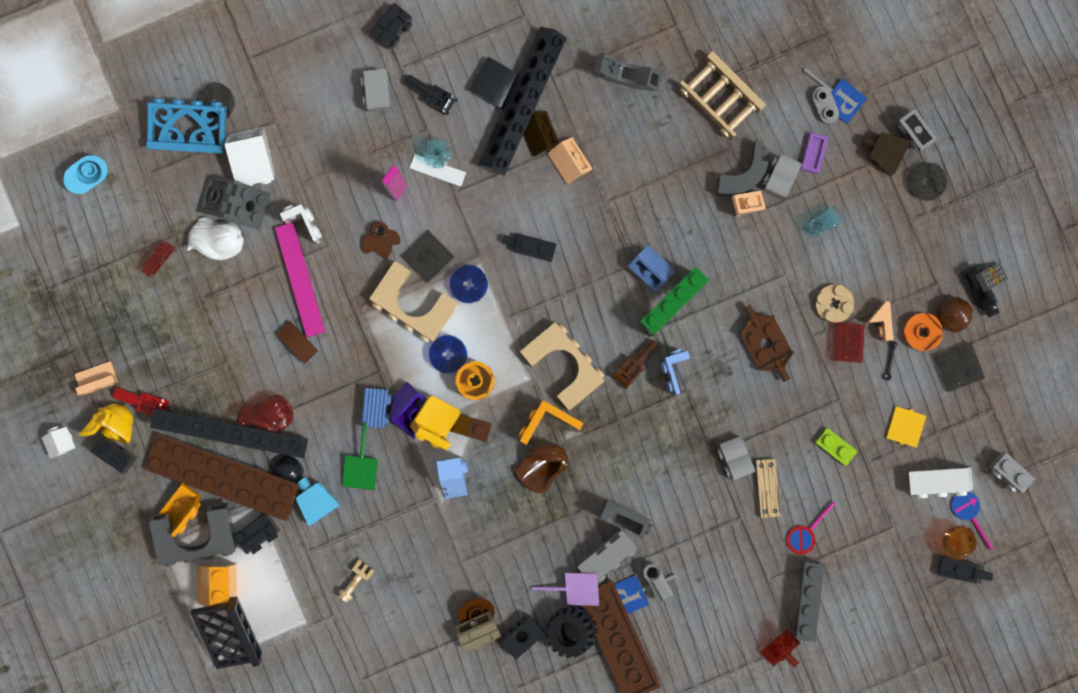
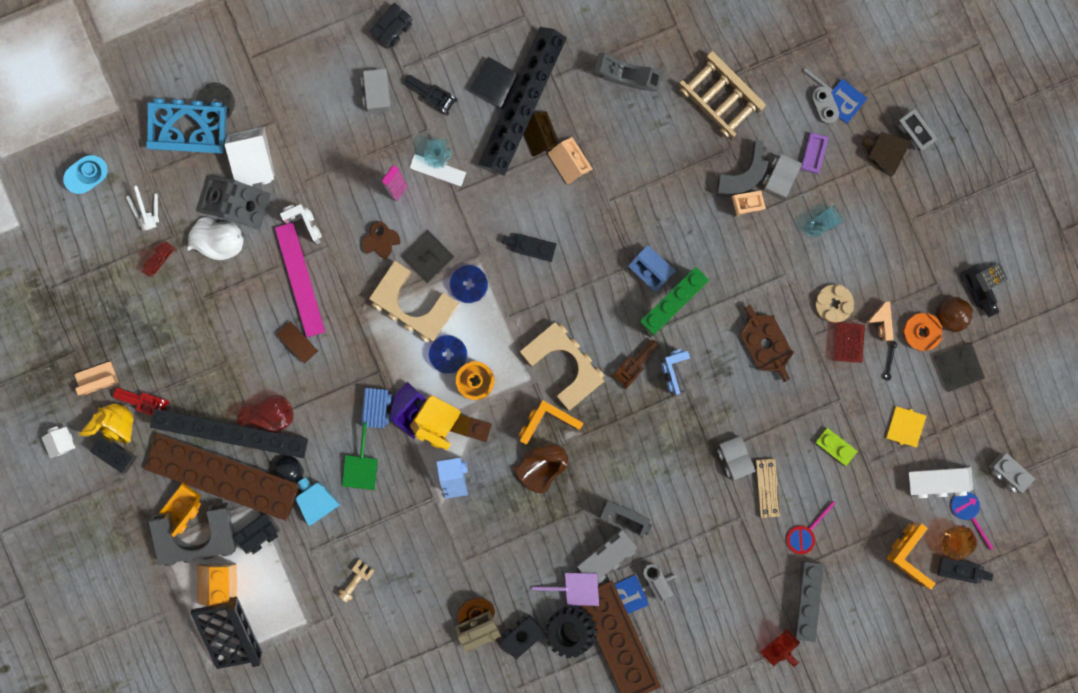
(146, 220): none -> white plant
(902, 548): none -> light orange bracket
(922, 191): clear smoke plate -> none

